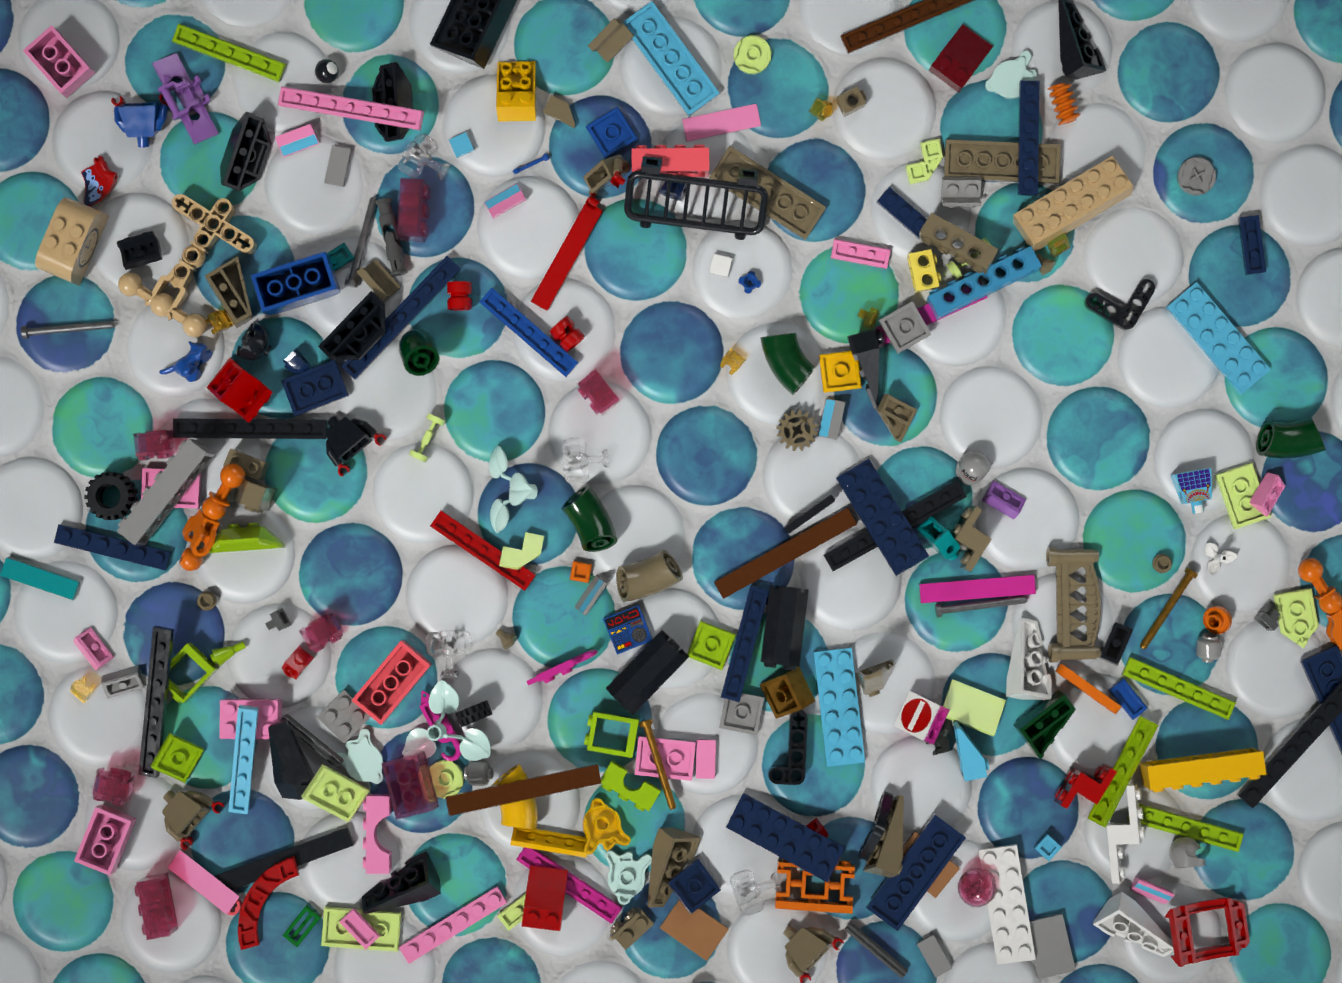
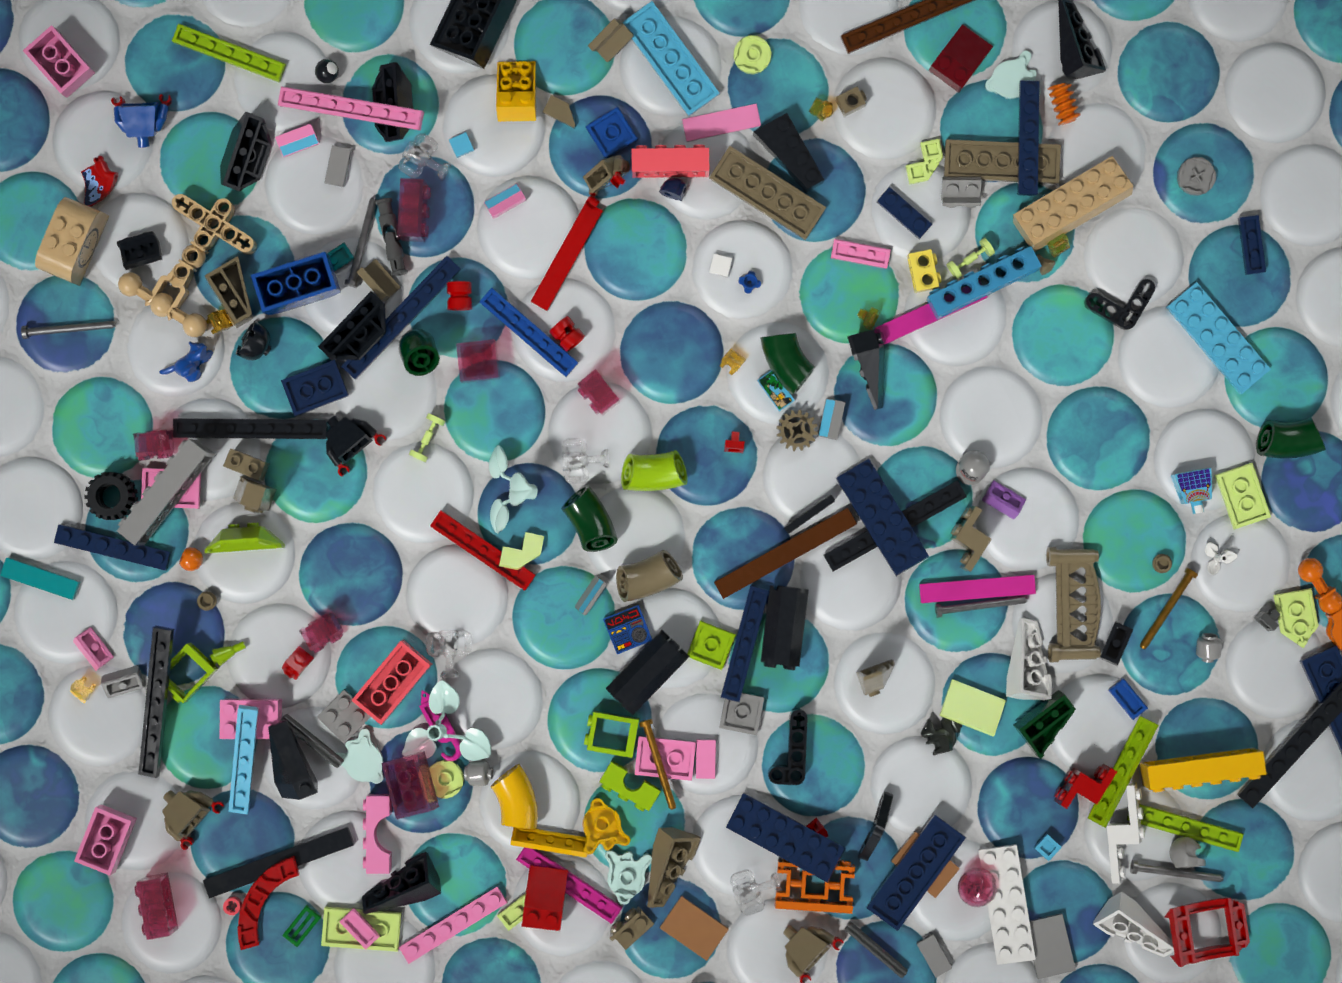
(113, 786): clear pink brick -> none
(177, 757): lime tile -> none
(190, 97): medium lavender piece -> none
(203, 882): bright pink sticker -> none
(206, 521): orange piece -> none
(239, 390): red bracket -> none
(279, 620): dark grey tile -> none
(296, 362): dark blue piece -> none
(335, 793): yellowish green tile -> none
(473, 713): black tyre -> none
(478, 361): none -> clear pink brick
(507, 639): dark tan rock -> none
(523, 790): reddish brown tile -> none
(545, 157): blue hinge -> none
(564, 667): dark pink plate -> none
(580, 571): orange tile -> none
(653, 472): none -> lime brick
(693, 886): dark blue plate -> none
(734, 444): none -> red tile
(746, 182): black bar -> none
(775, 391): none -> tile
(787, 692): pearl gold slope -> none
(789, 150): none -> black wedge
(839, 372): yellow plate -> none
(839, 707): medium azure plate -> none
(889, 851): dark tan wedge -> none
(896, 416): dark tan wing -> none
(904, 327): light grey plate -> none
(921, 717): piece -> none
(936, 224): dark tan brick -> none
(944, 544): teal torso -> none
(971, 760): medium azure slope -> none
(1088, 689): orange beam -> none
(1135, 867): none -> flat silver bar
(1151, 890): bright pink slope -> none
(1178, 688): lime tile -> none
(1217, 620): orange plate -> none
(1267, 493): bright pink slope -> none

